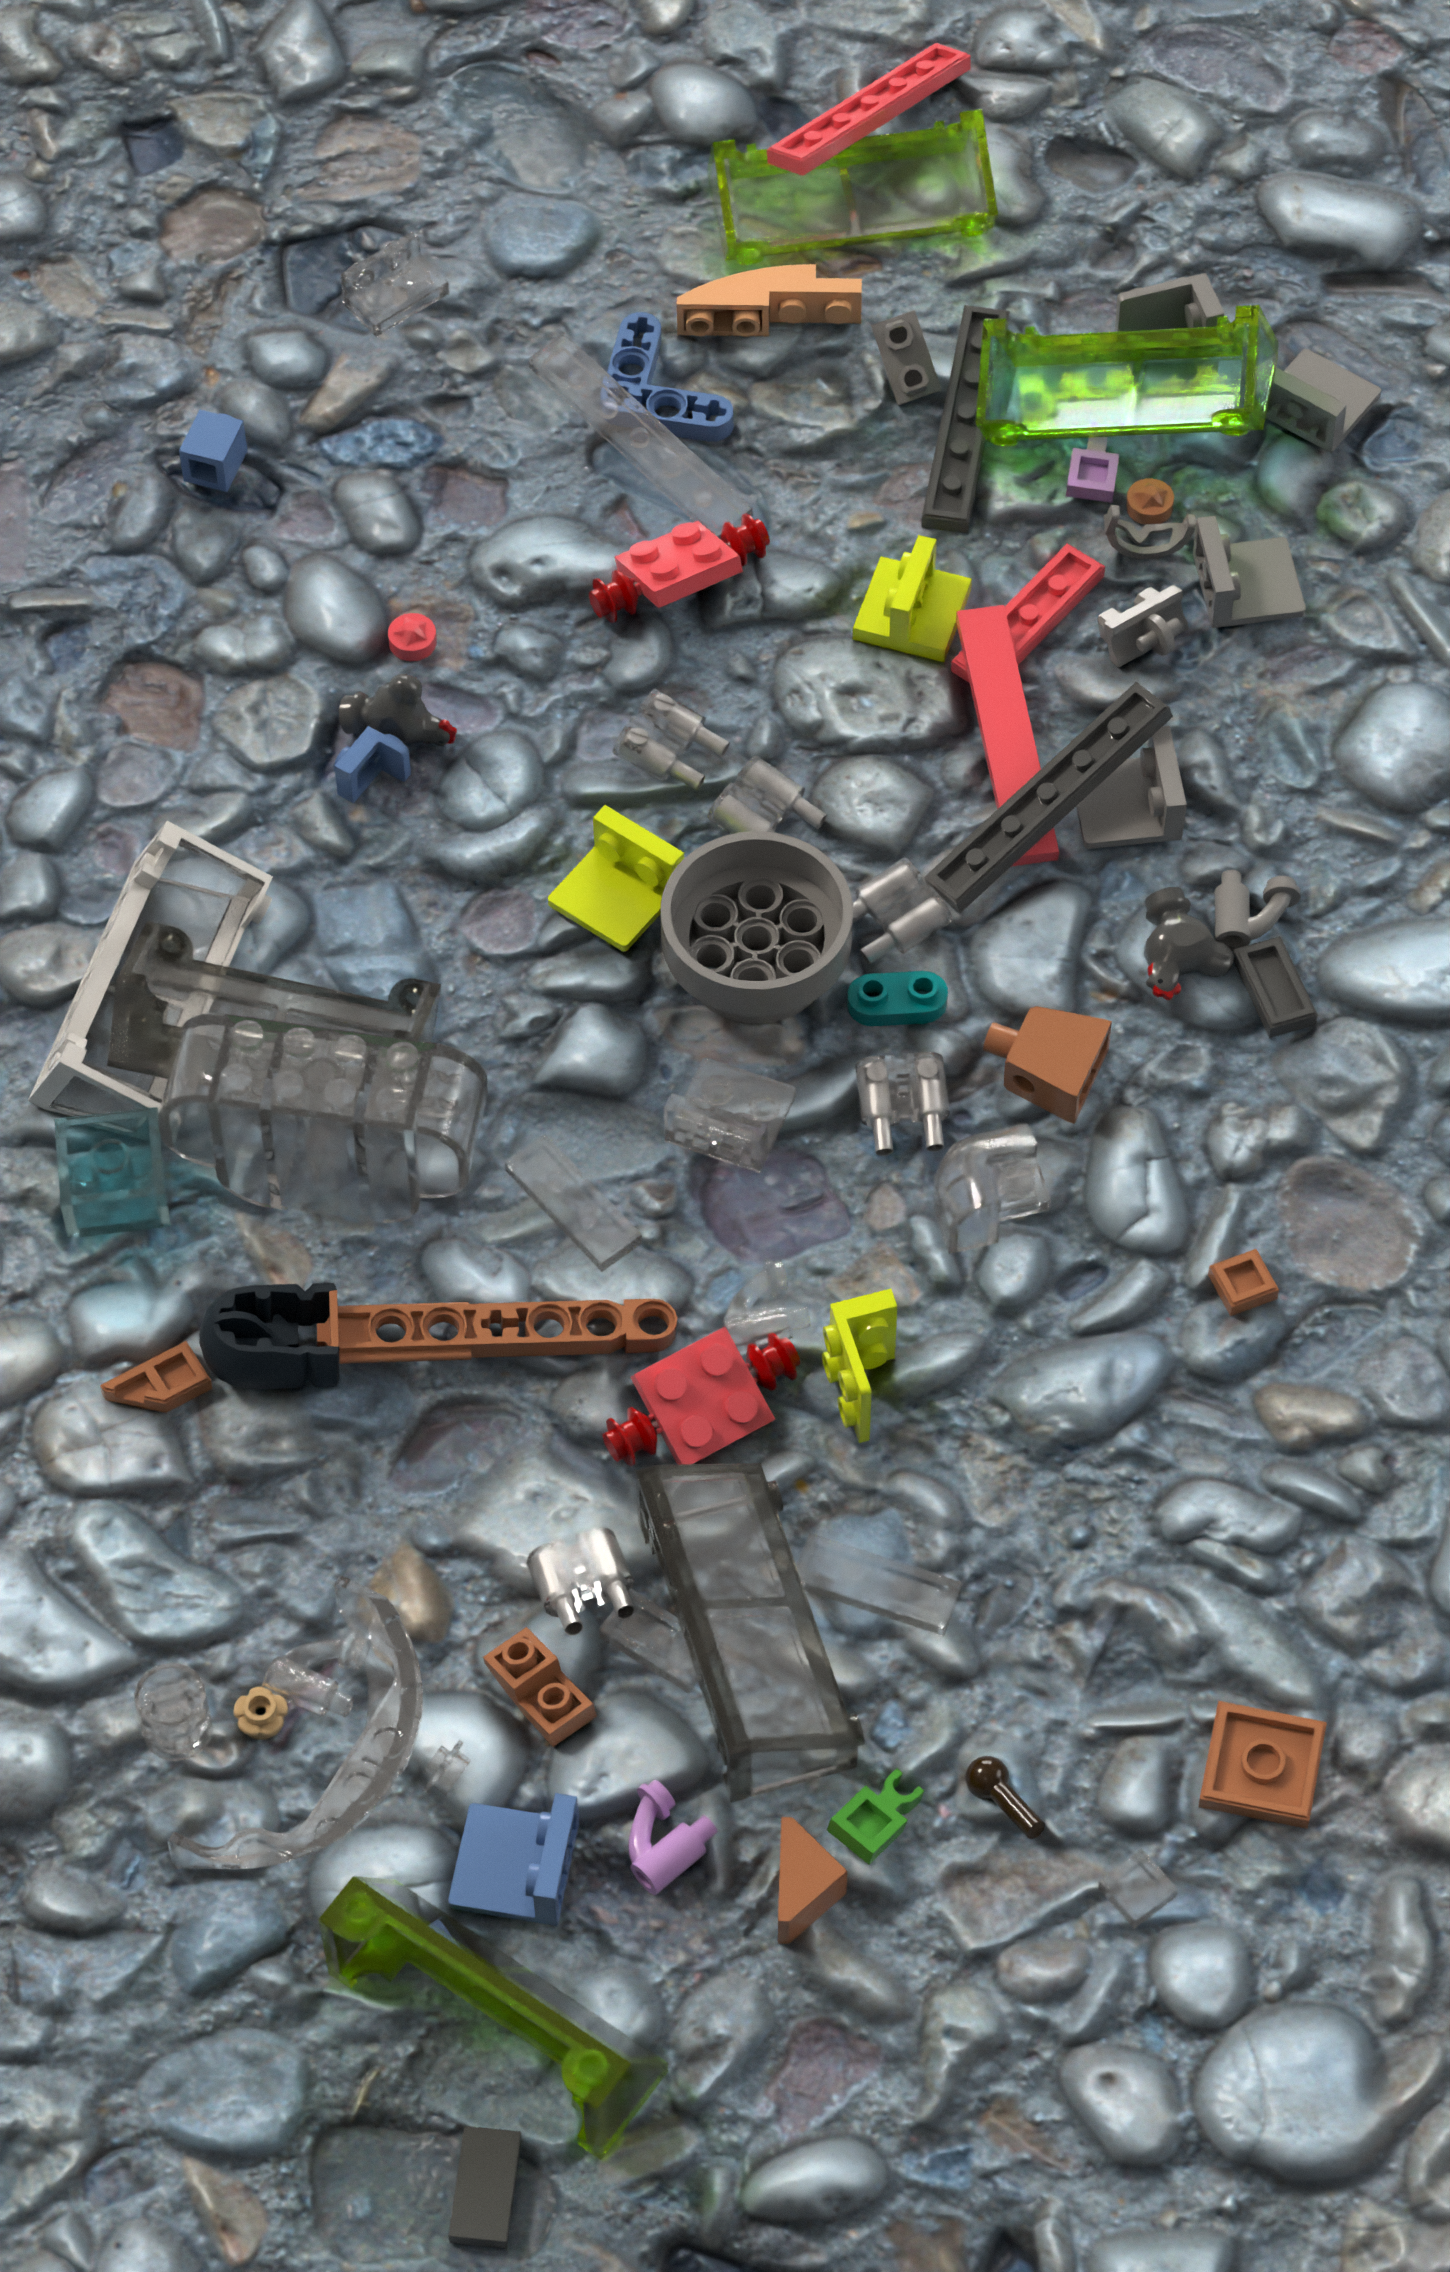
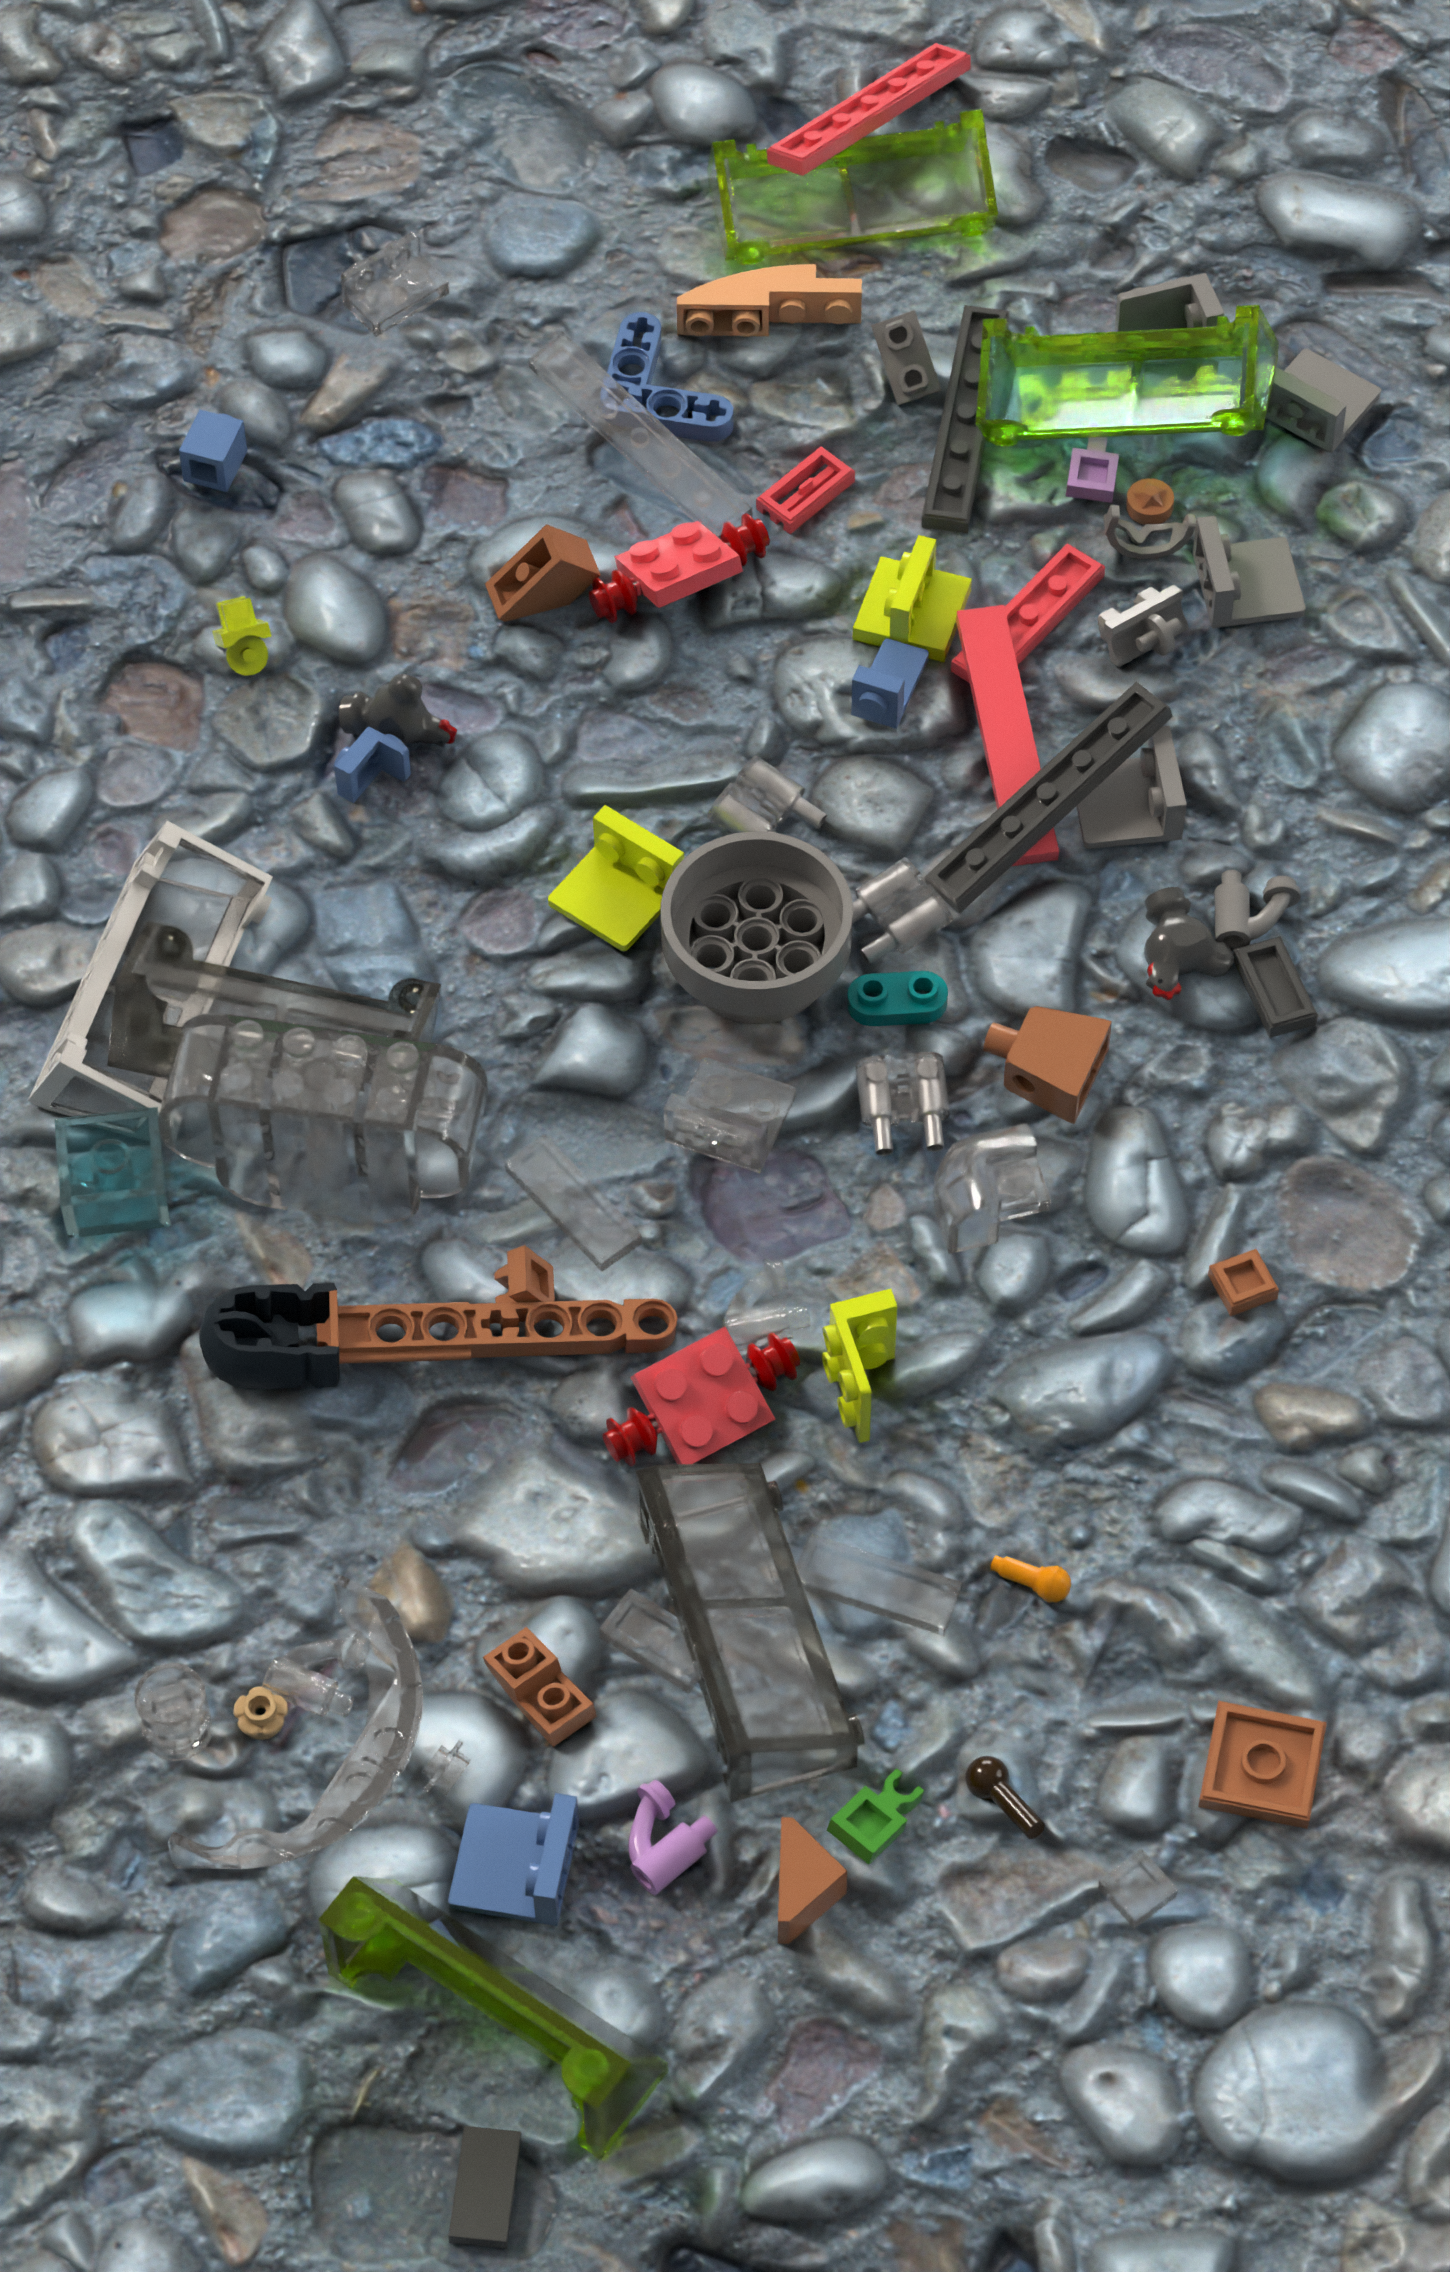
(161, 1381): nougat tile -> none
(241, 635): none -> neon yellow hips
(412, 637): coral tile -> none
(527, 1277): none -> nougat tile
(543, 575): none -> nougat slope
(579, 1573): clear piece -> none
(660, 737): clear piece -> none
(812, 494): none -> coral tile
(887, 687): none -> medium blue bracket
(1049, 1582): none -> light orange piece

